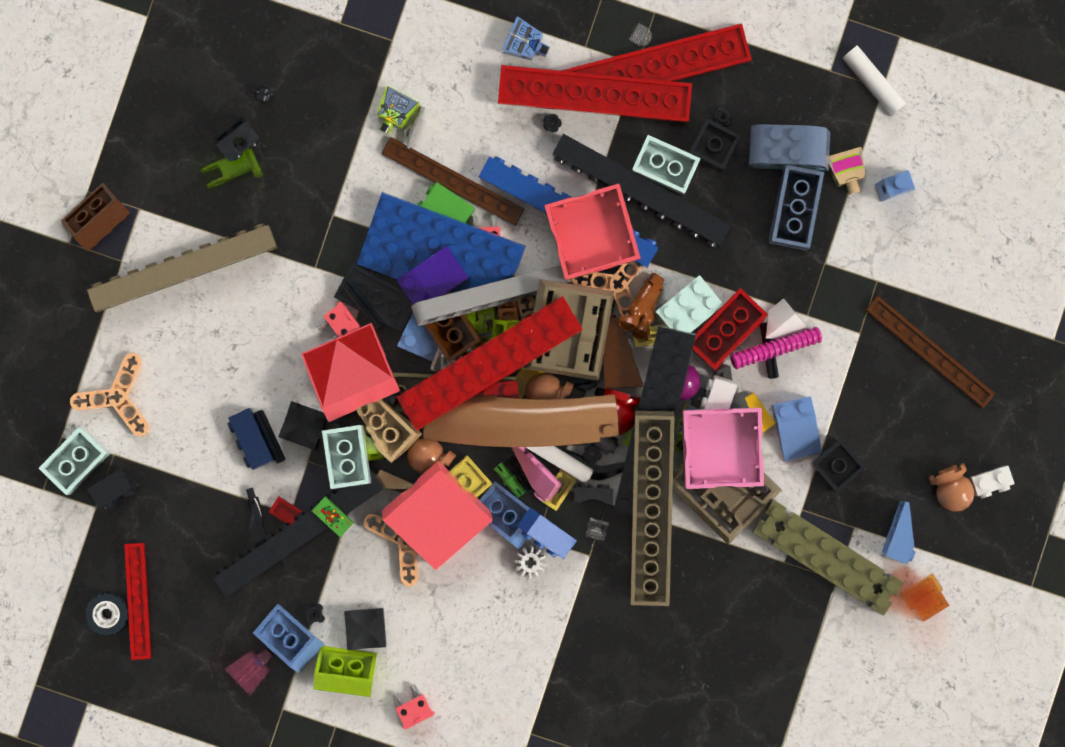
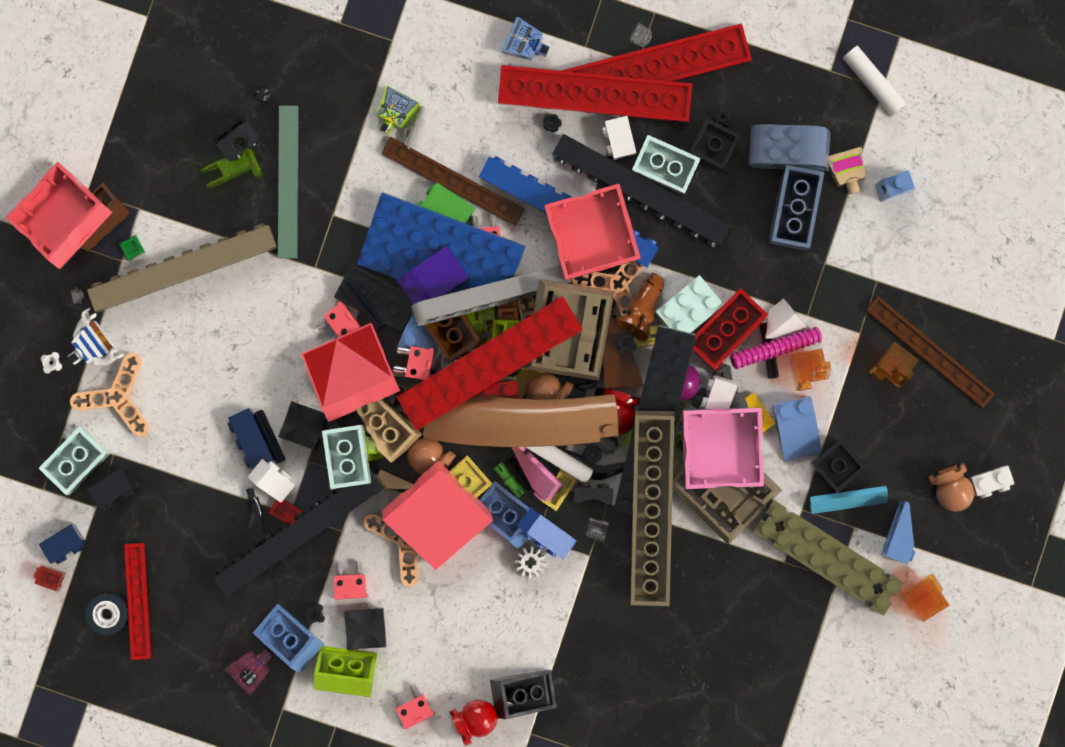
(45, 359): none -> white plate
(49, 577): none -> clear red brick
(58, 215): none -> coral tile
(63, 543): none -> dark blue brick
(77, 295): none -> clear plate
(92, 343): none -> torso
(132, 248): none -> green tile
(248, 677): none -> black plate
(272, 480): none -> white brick
(288, 182): none -> sand green tile
(332, 516): bright green tile -> none
(350, 588): none -> coral piece
(420, 363): none -> coral piece
(476, 720): none -> red tile
(523, 694): none -> black slope
(619, 137): none -> white brick
(626, 338): none -> black plate
(809, 368): none -> clear orange plate
(848, 499): none -> medium azure tile
(895, 365): none -> clear orange plate

